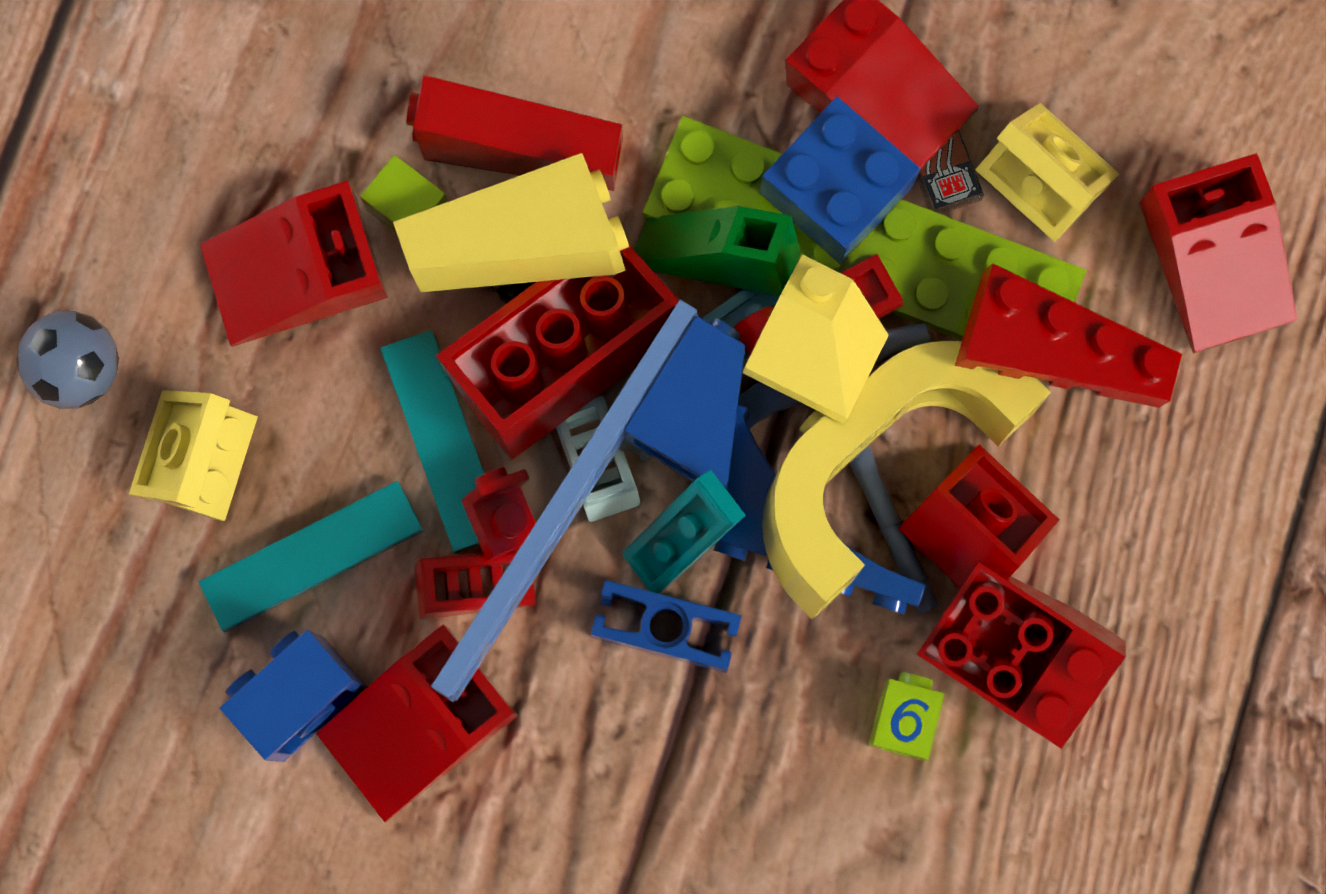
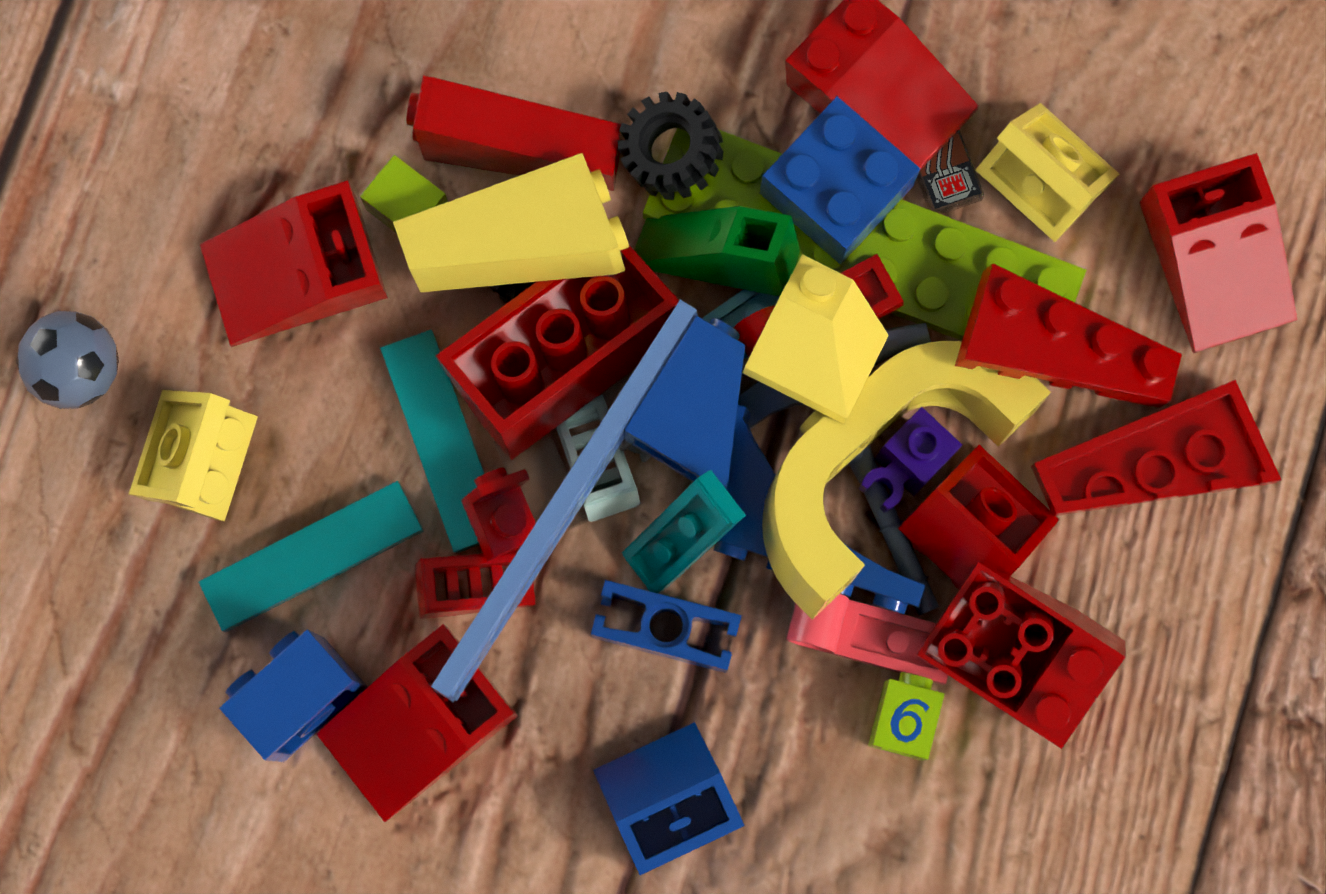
(653, 122): none -> black tyre
(668, 798): none -> blue slope
(866, 636): none -> coral plate
(912, 457): none -> dark purple brick
(1171, 454): none -> red wing

